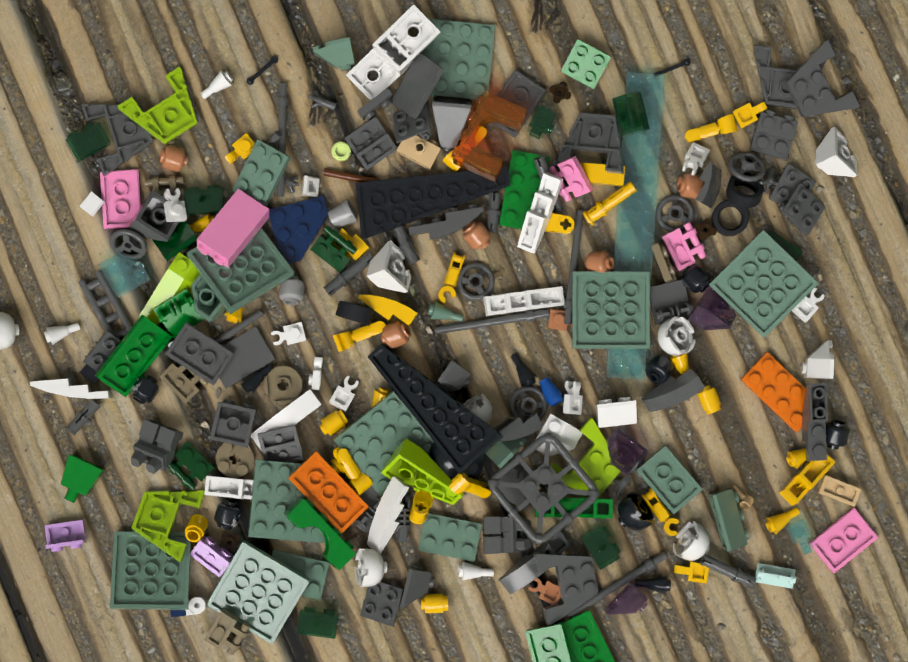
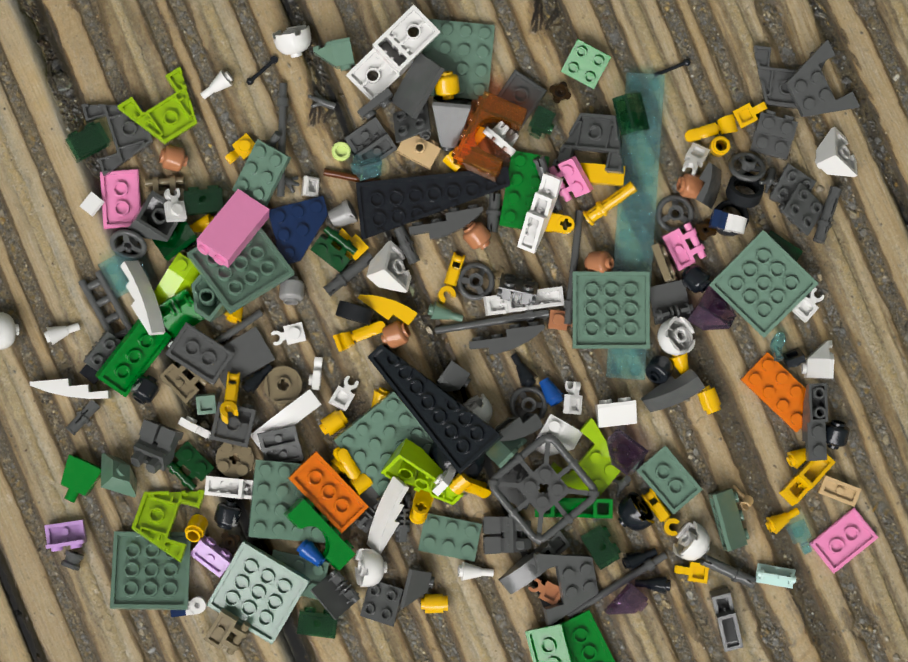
(72, 560): none -> dark grey wheel
(117, 475): none -> sand green slope
(145, 301): none -> white slope
(190, 424): none -> white plate
(205, 403): none -> sand green plate
(230, 397): none -> yellow piece
(293, 40): none -> white cylinder
(311, 553): none -> blue cone
(335, 594): none -> dark grey hinge
(367, 168): none -> clear light blue bracket
(444, 480): none -> white plate
(447, 85): none -> yellow head
(502, 138): none -> white plate
(514, 338): none -> dark grey slope
(525, 286): none -> dark grey hinge
(634, 559): none -> black cone
(721, 140): none -> yellow brick
(726, 619): none -> dark grey slope
(727, 222): none -> leg
(776, 346): none -> clear light blue arm
(793, 358): none -> black plate
(827, 215): none -> dark grey pin

